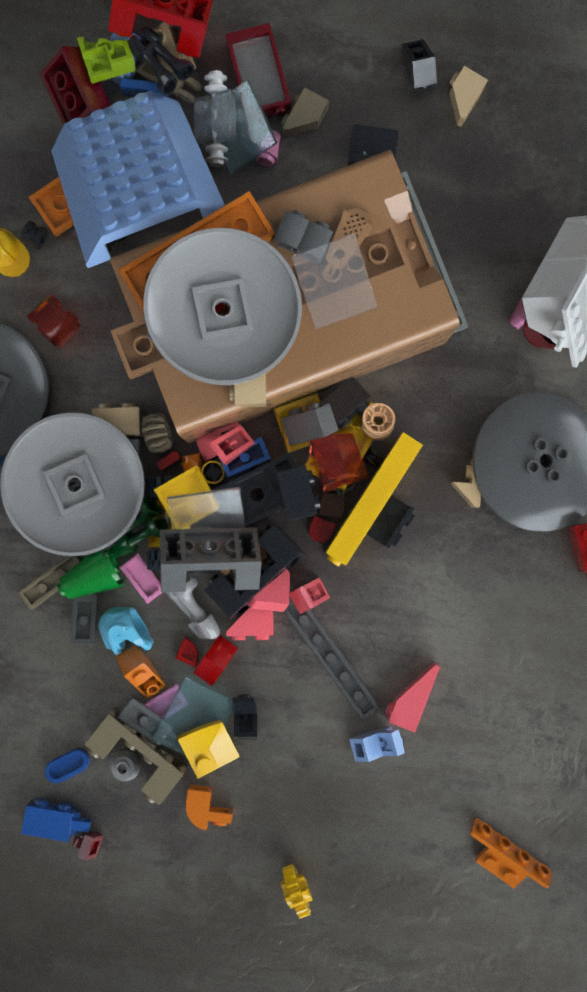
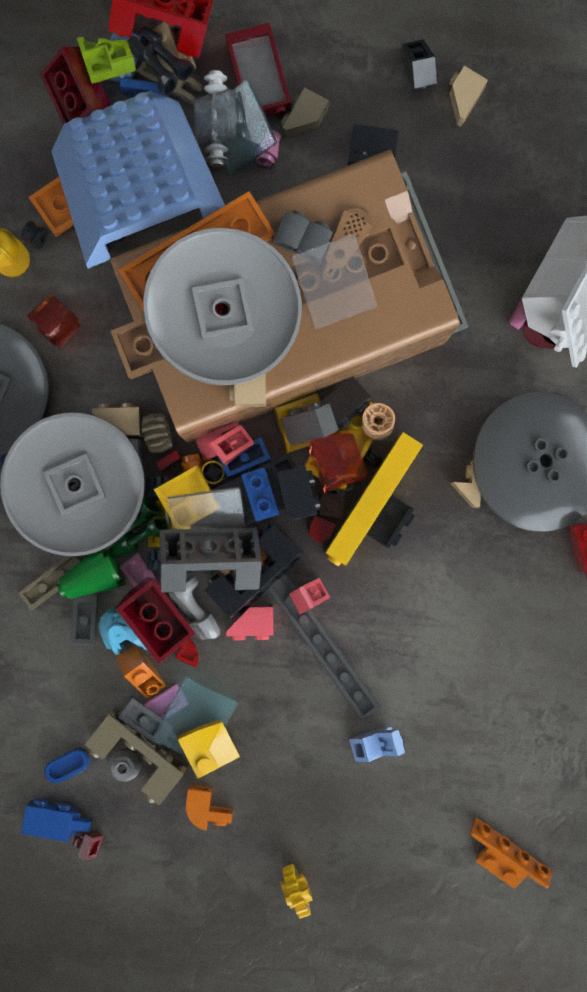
(154, 619): none -> dark red slope
(215, 660): red slope -> none
(245, 717): black bracket -> none
(260, 494): none -> blue brick
(274, 596): coral slope -> none
(411, 701): coral slope -> none

